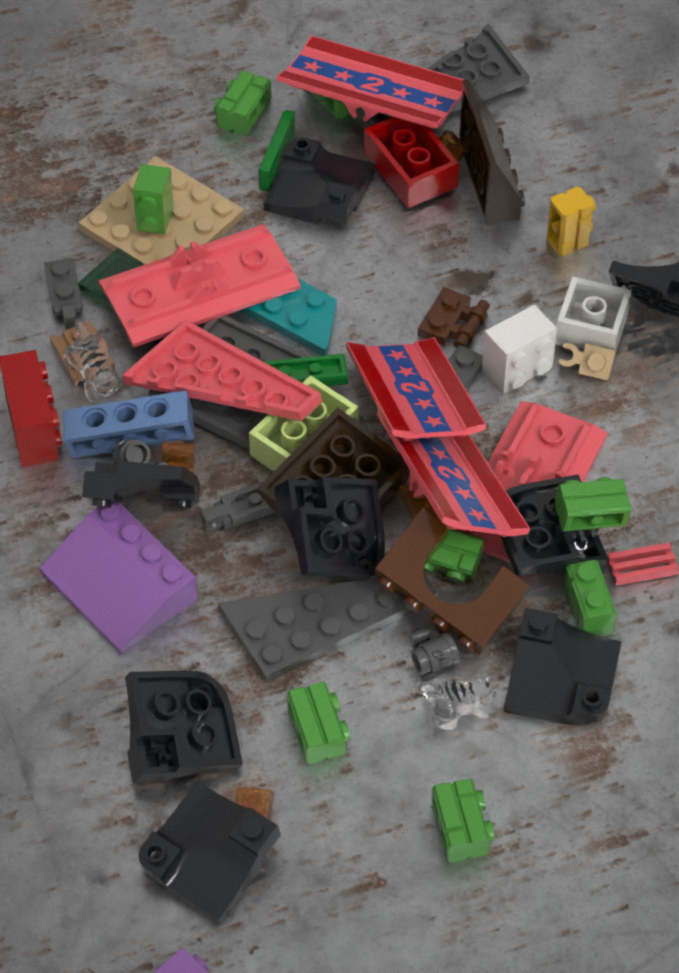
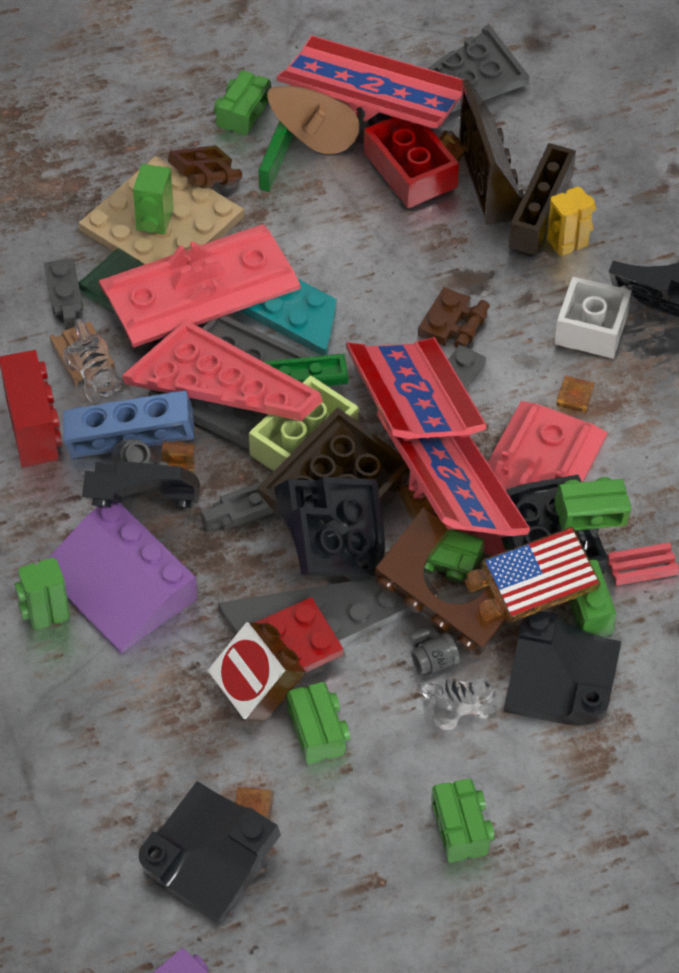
(42, 594): none -> bright green brick
(179, 726): black slope -> none
(204, 166): none -> reddish brown plate
(256, 670): none -> piece
(306, 633): none -> red plate
(315, 118): none -> medium nougat shield
(318, 184): black slope -> none
(519, 349): white brick -> none
(532, 216): none -> dark brown brick
(534, 576): none -> tile
(575, 394): none -> clear orange plate
(593, 362): tan plate -> none

